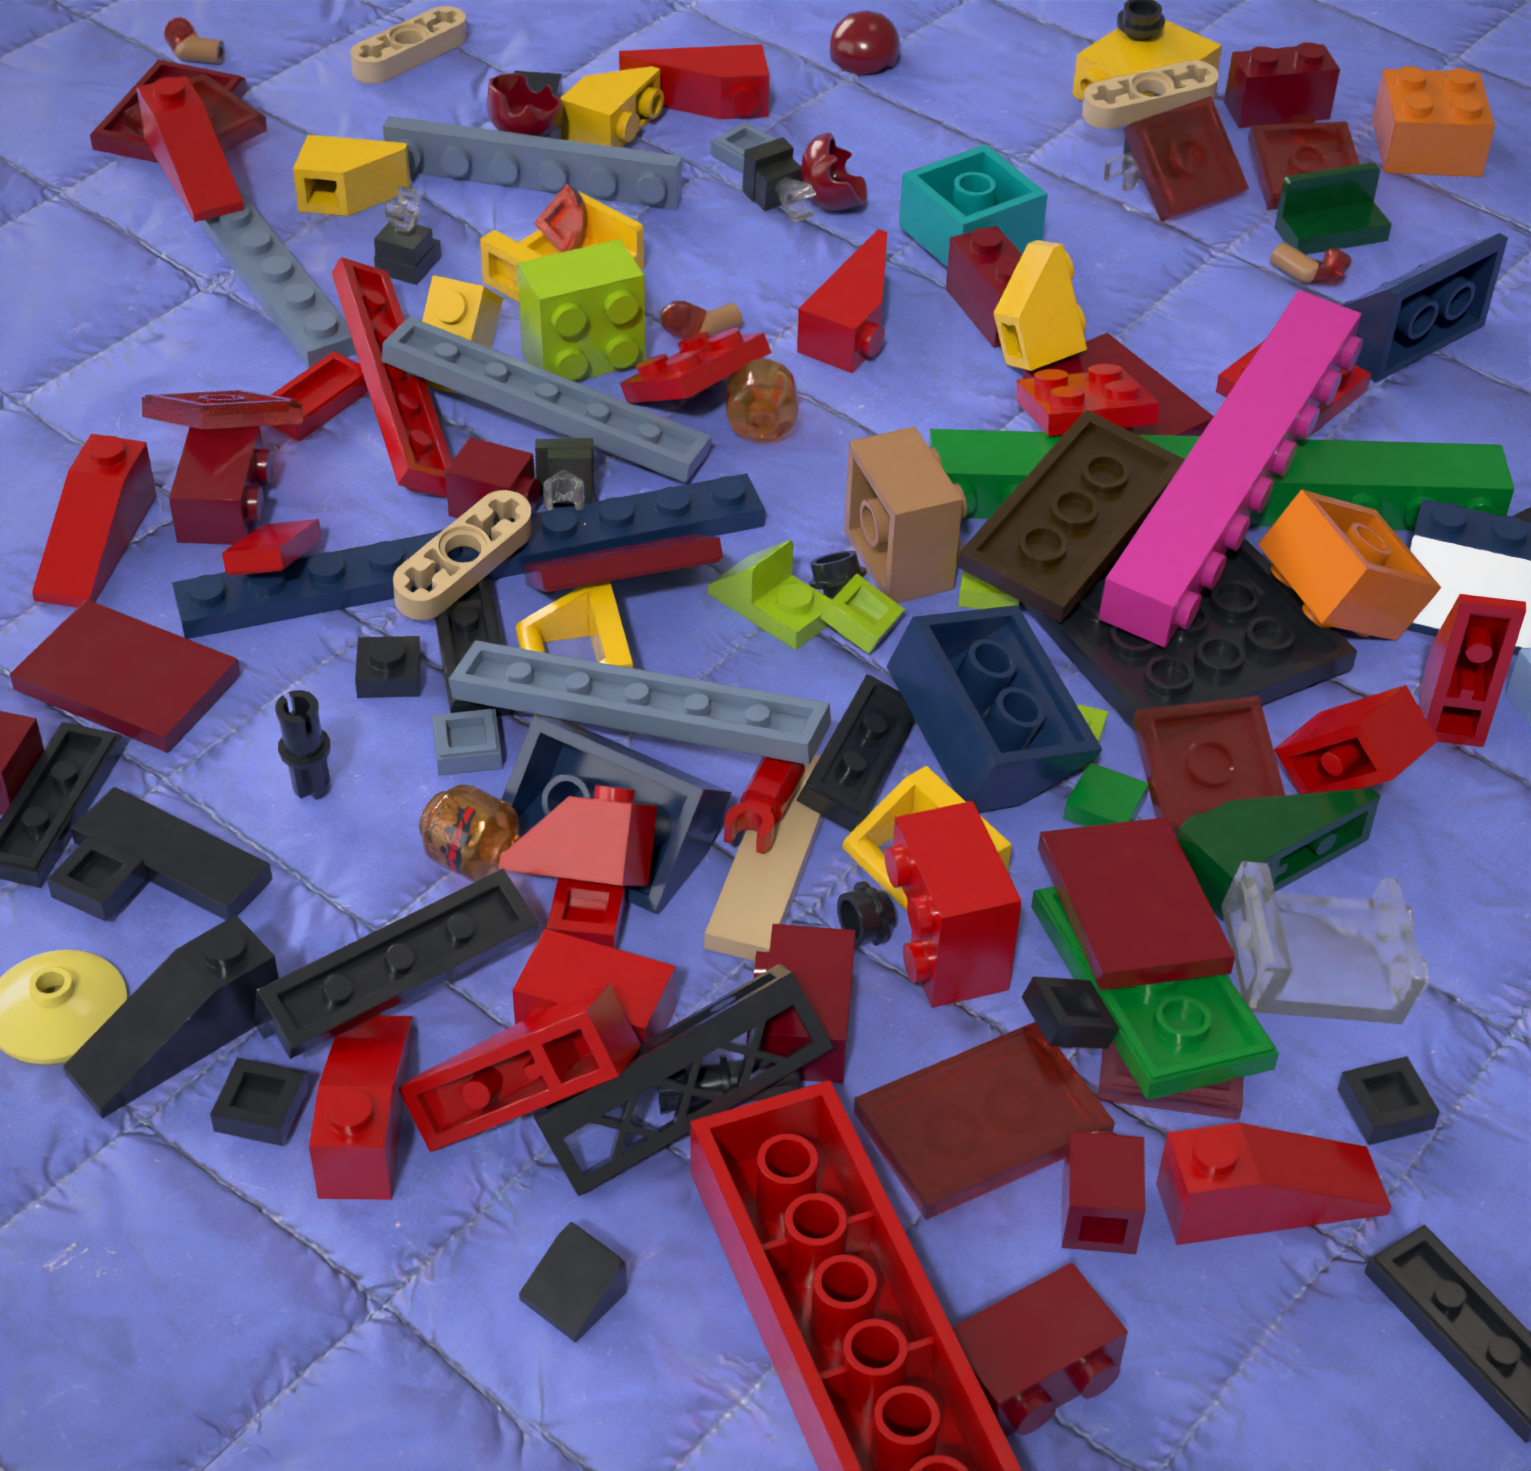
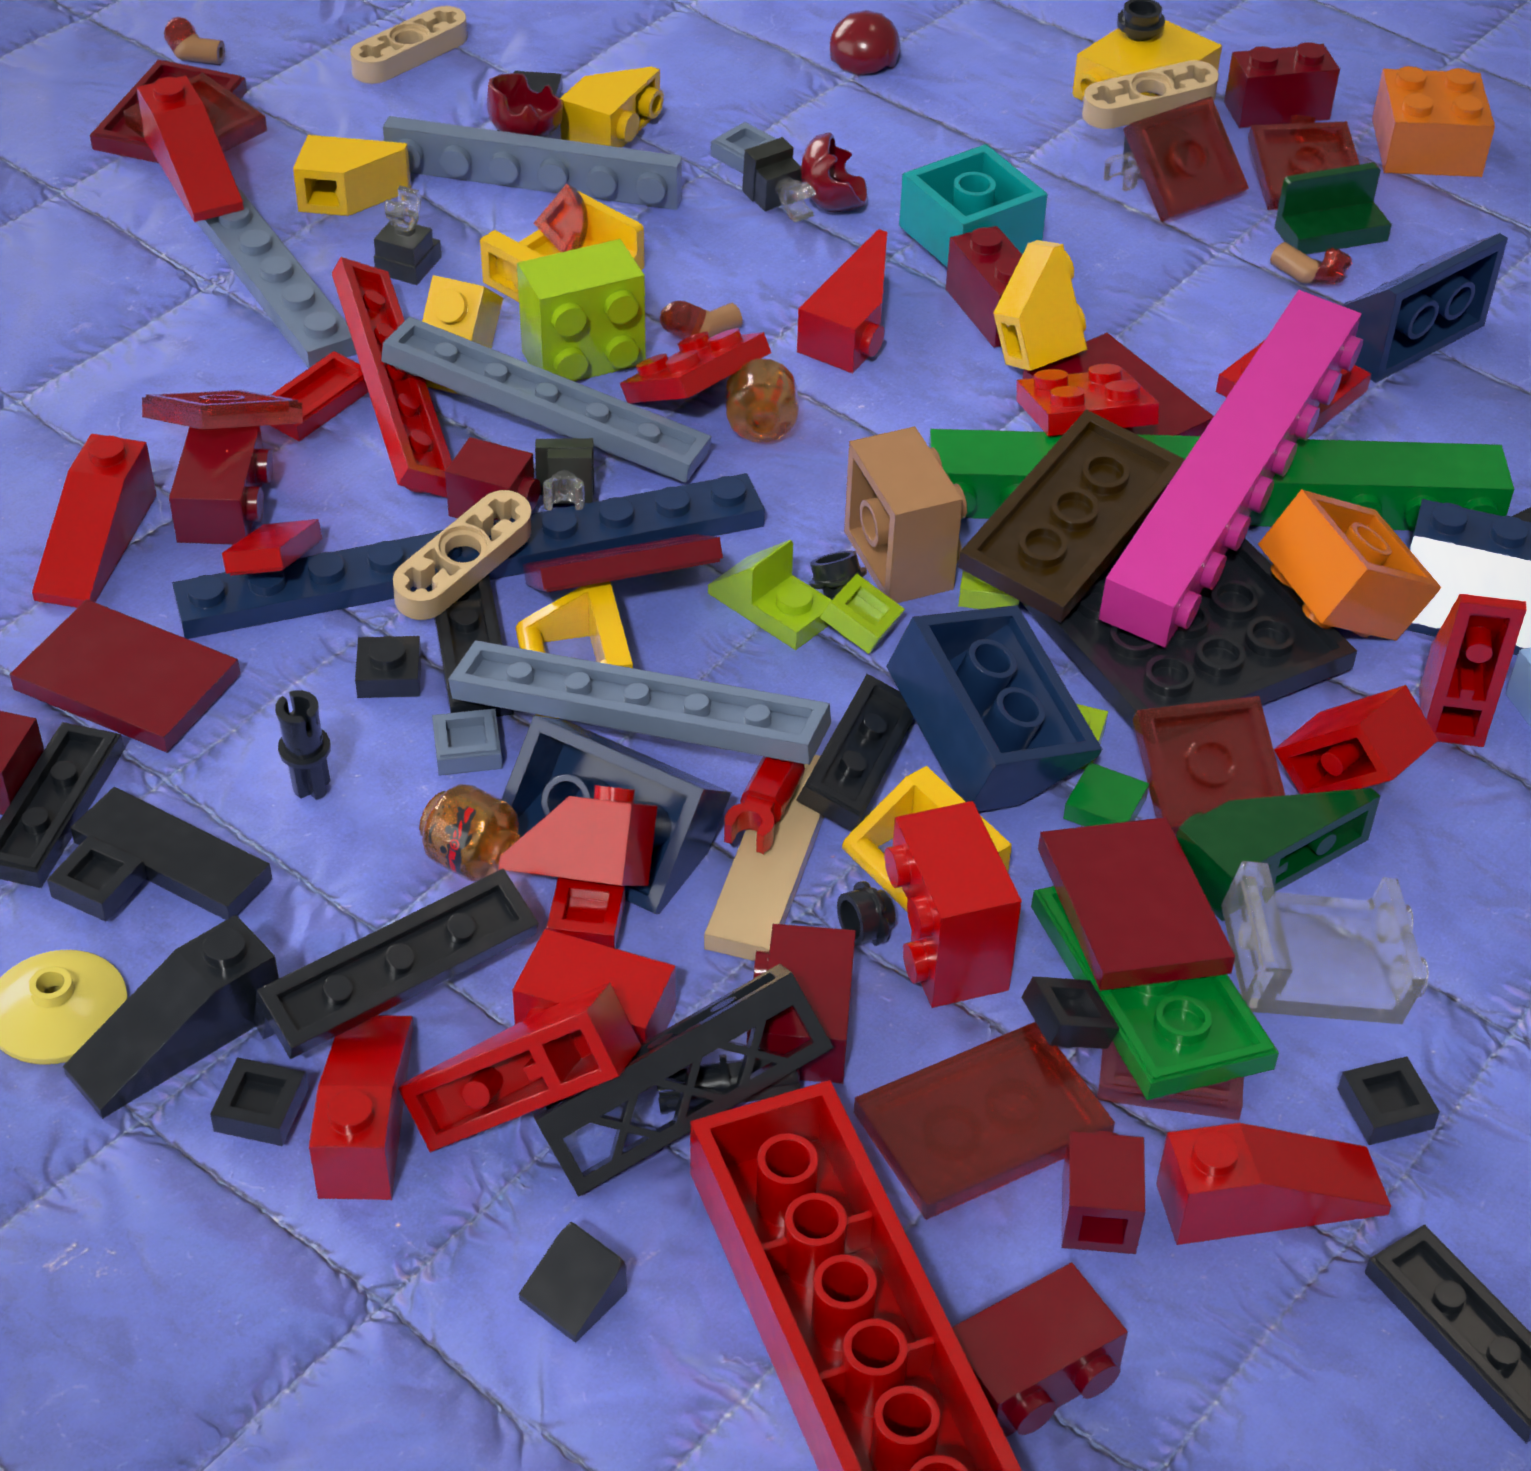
(709, 79): red slope -> none

